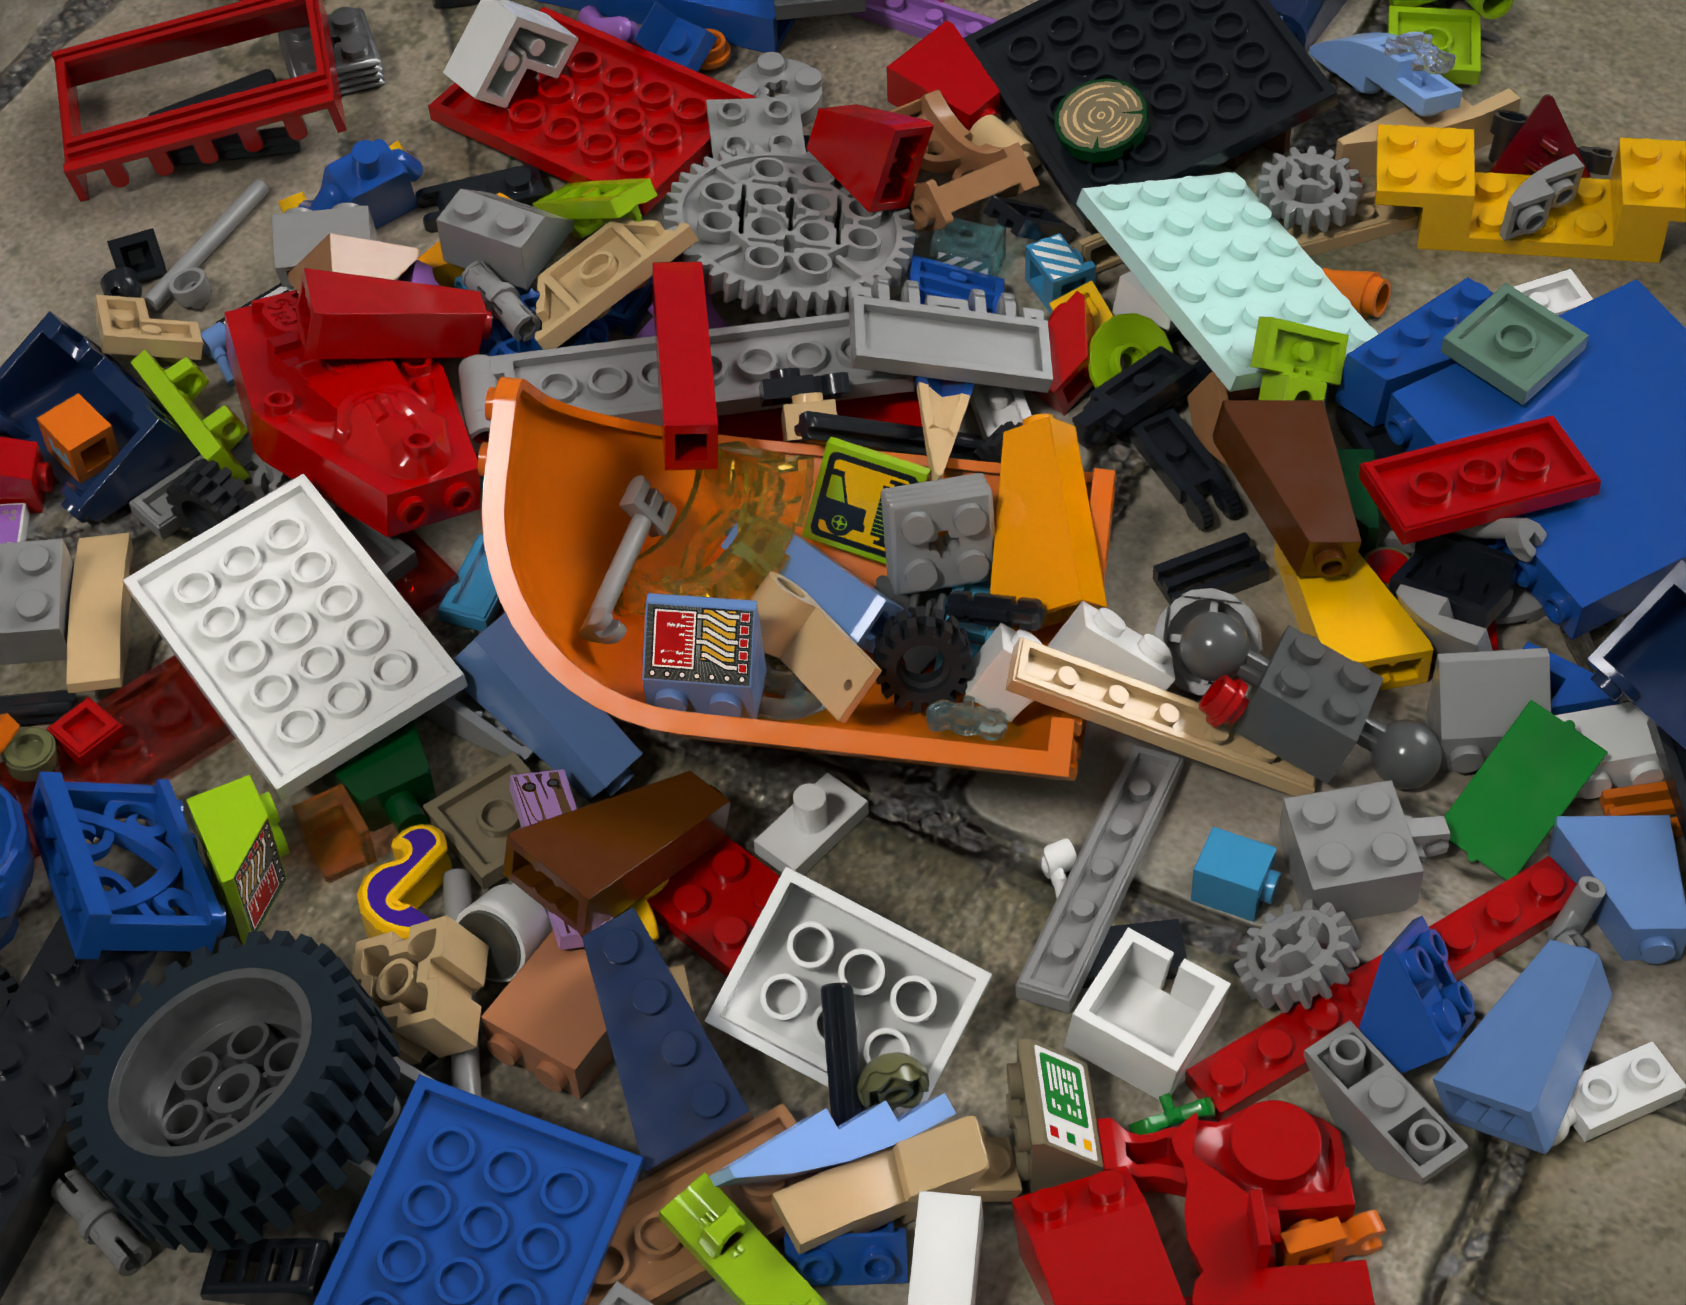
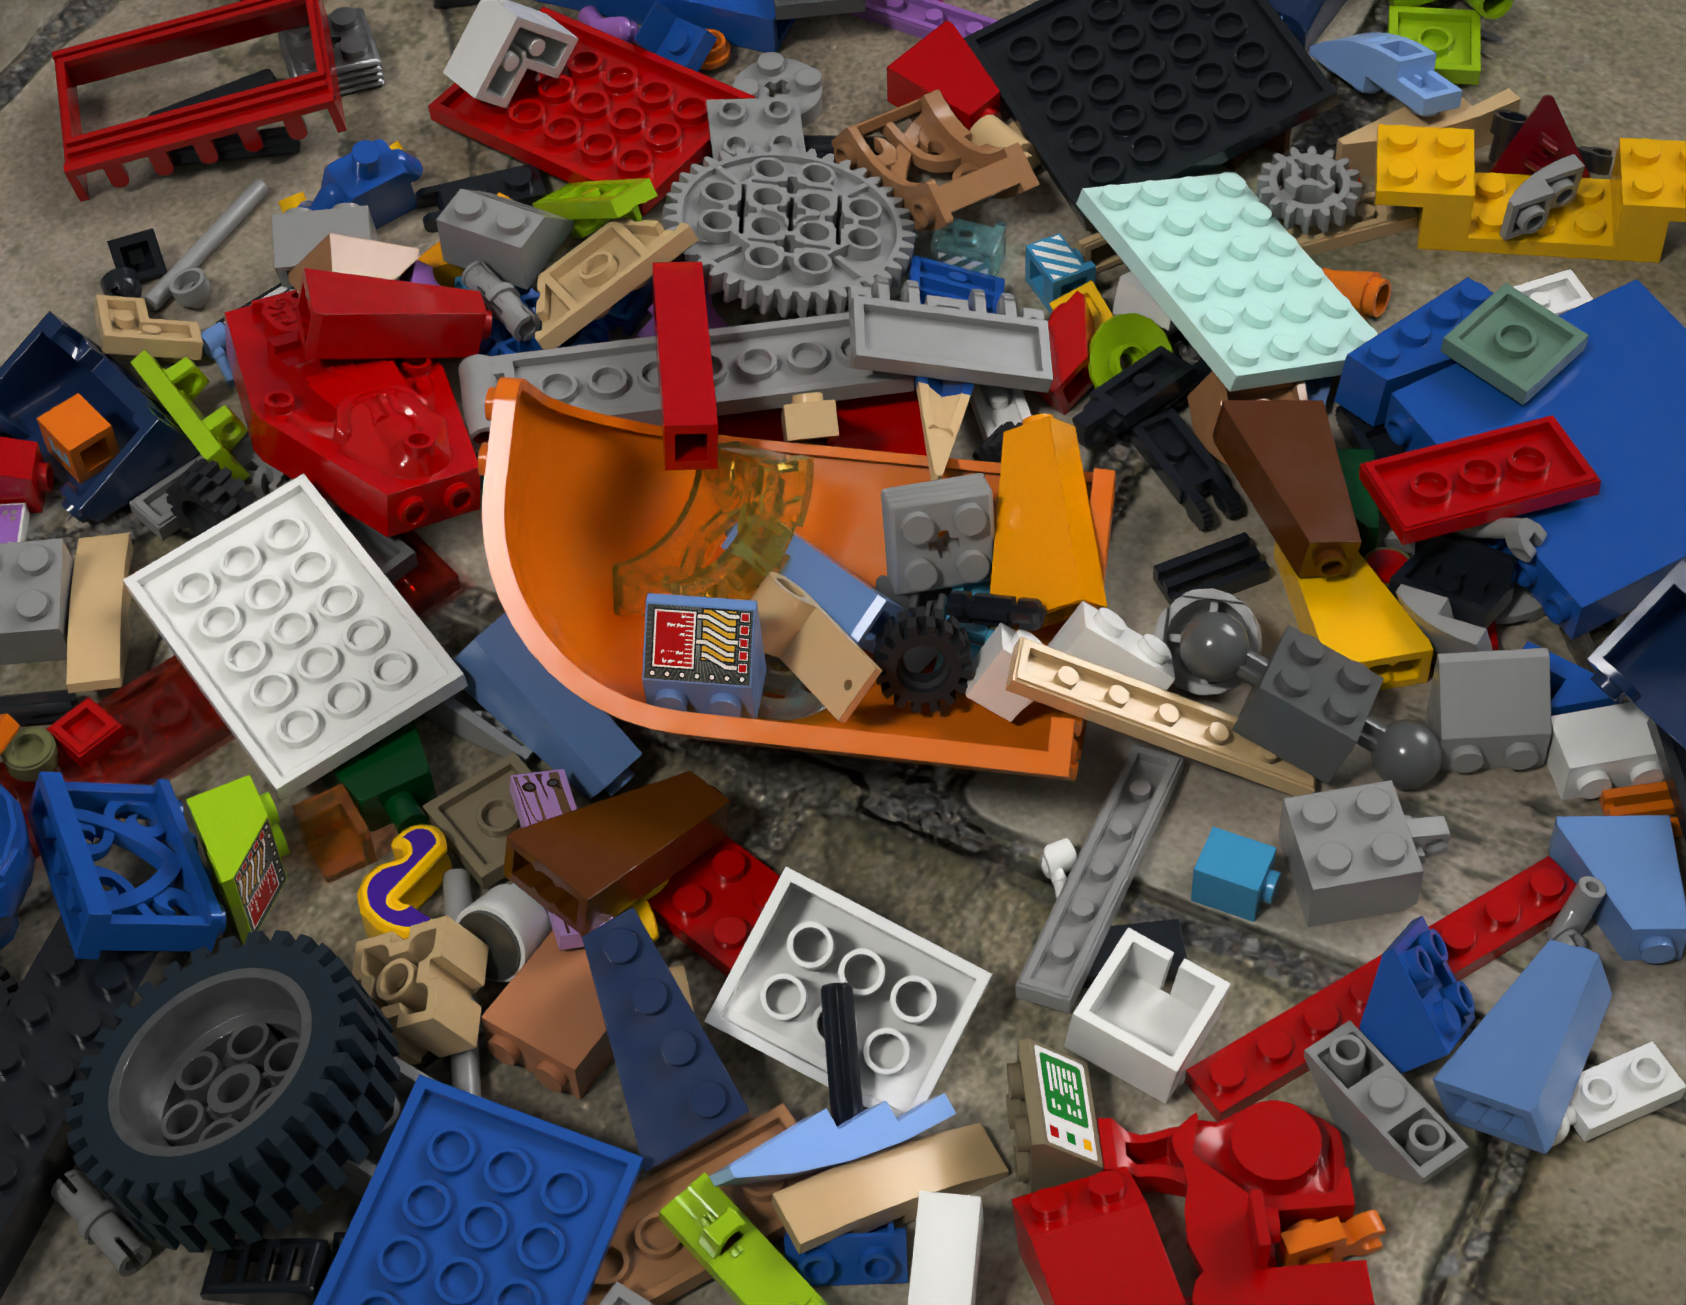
(474, 599): dark azure tile -> none
(649, 516): light grey hinge -> none
(788, 382): black plate -> none
(812, 825): white tile -> none
(848, 497): tile -> none
(871, 152): red slope -> none
(877, 435): black axle -> none
(893, 1079): olive plate -> none
(958, 1162): tan slope -> none
(967, 719): clear light blue piece -> none
(1027, 219): black tile -> none
(1101, 120): tile -> none
(1173, 1116): green piece -> none
(1224, 701): red plate -> none
(1297, 955): light grey gear -> none
(1298, 359): lime plate -> none
(1429, 56): clear piece -> none
(1522, 790): green piece -> none

